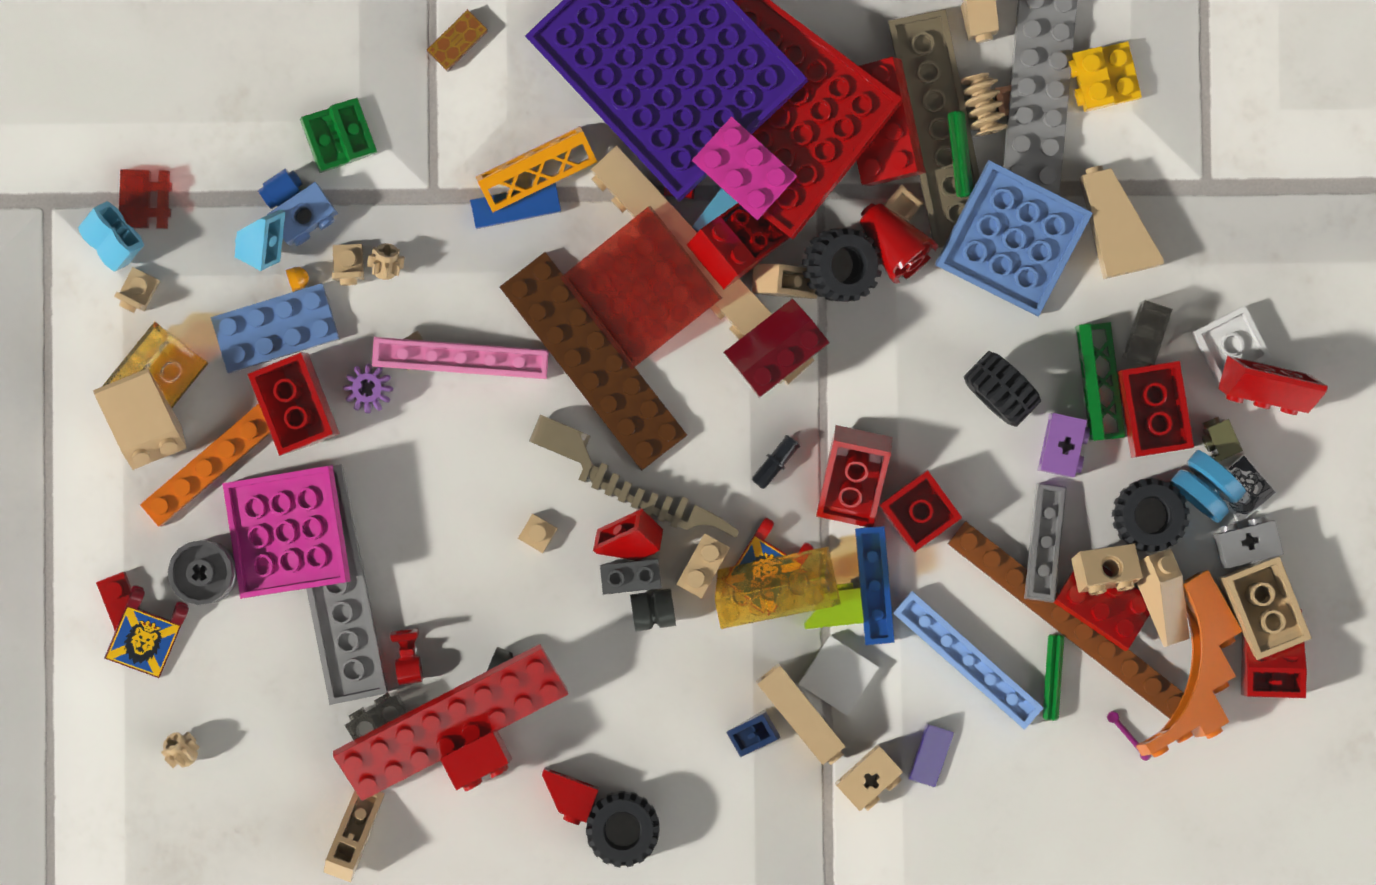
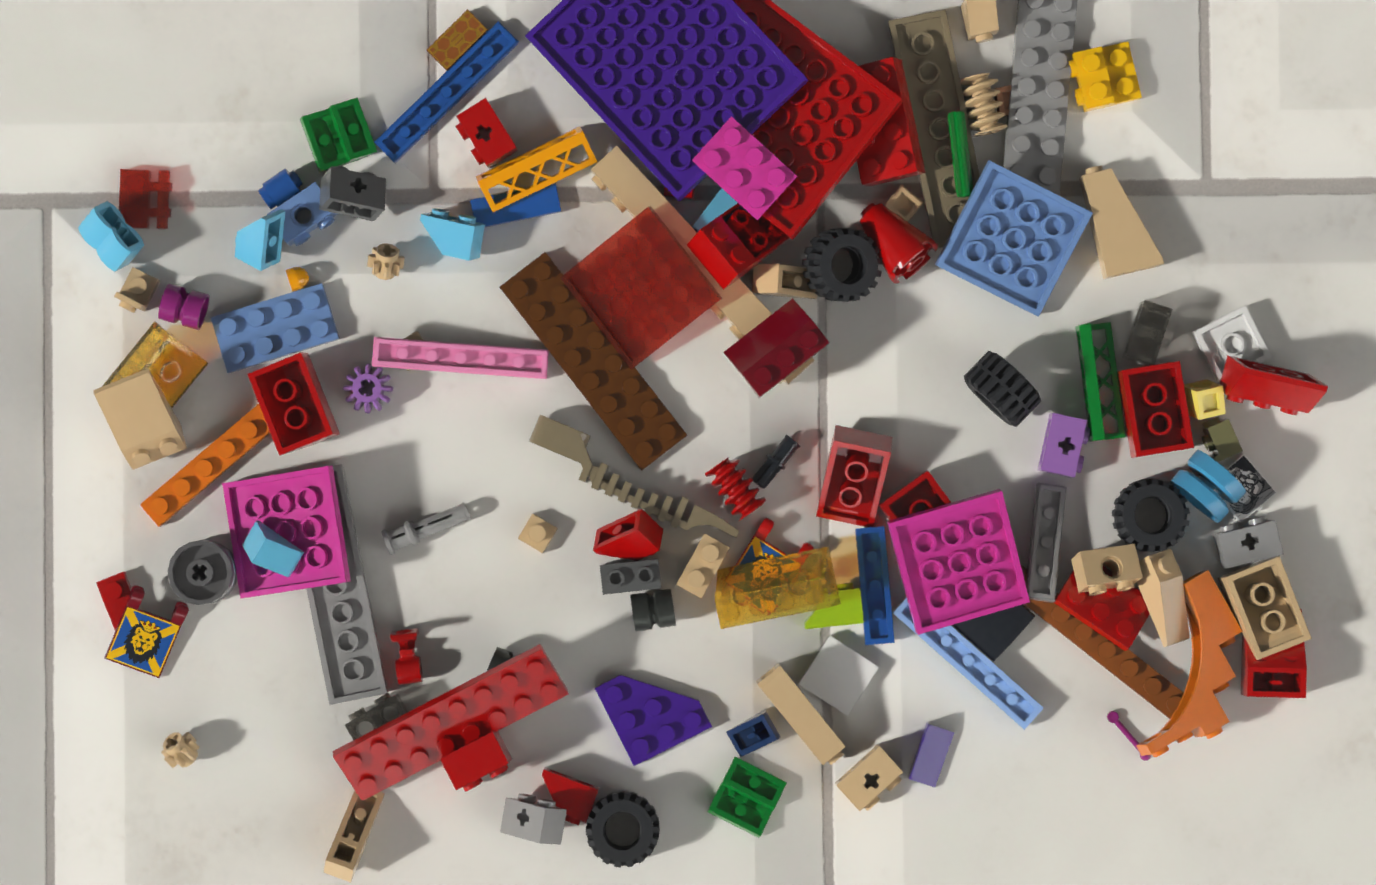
(183, 306): none -> magenta wheel
(271, 550): none -> medium azure slope
(348, 264): tan bracket -> none
(352, 193): none -> dark grey brick
(412, 532): none -> light grey pin
(446, 92): none -> blue tile
(453, 235): none -> medium azure slope
(500, 143): none -> red brick
(533, 820): none -> light grey brick
(650, 716): none -> dark purple plate
(735, 487): none -> red piece
(747, 797): none -> green slope
(958, 561): none -> dark pink plate
(996, 630): none -> black slope
(1053, 677): green axle -> none
(1204, 399): none -> light yellow brick

